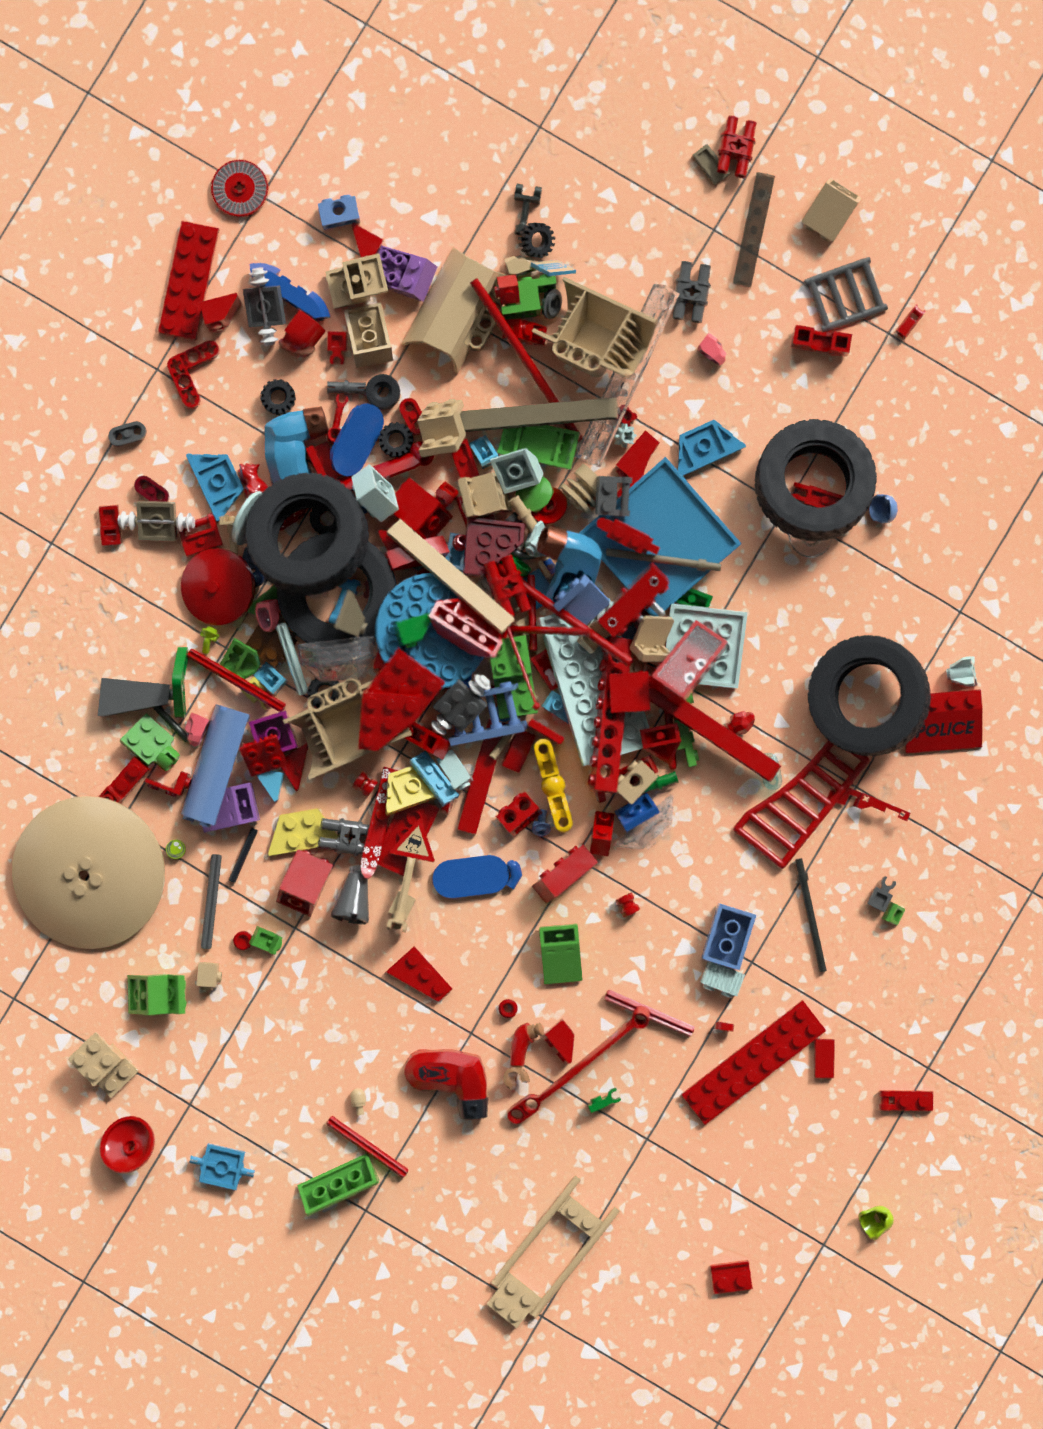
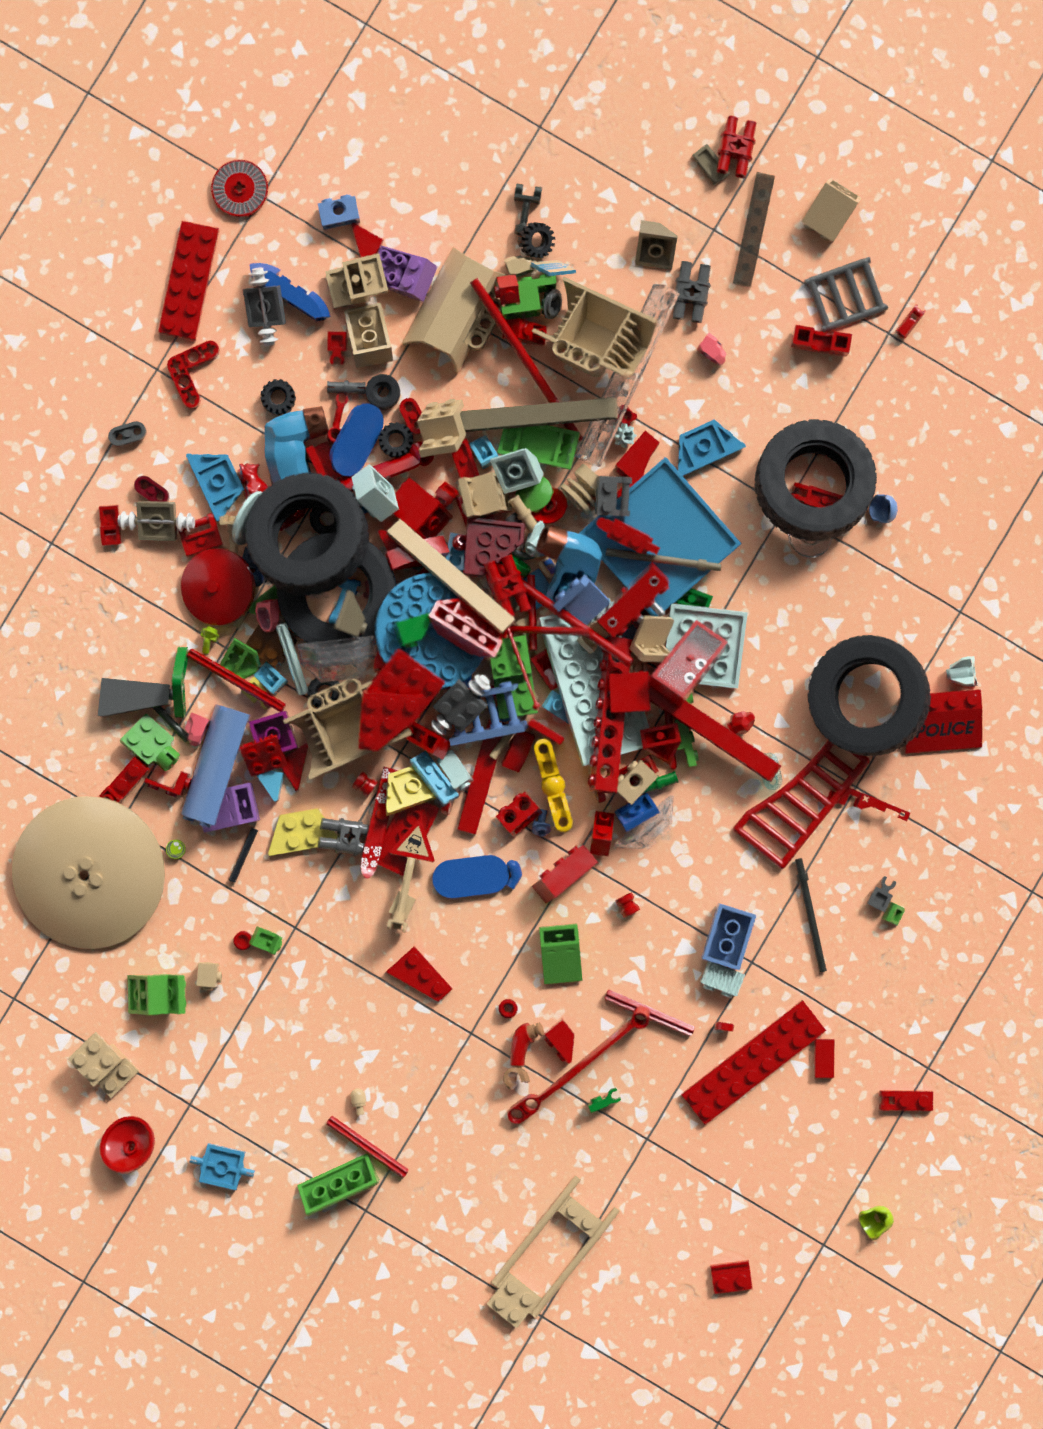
(211, 901): dark grey axle -> none
(220, 311): red slope -> none
(301, 335): red brick -> none
(304, 882): slope -> none
(353, 900): dark grey cone -> none
(451, 1072): red piece -> none
(655, 246): none -> dark tan slope

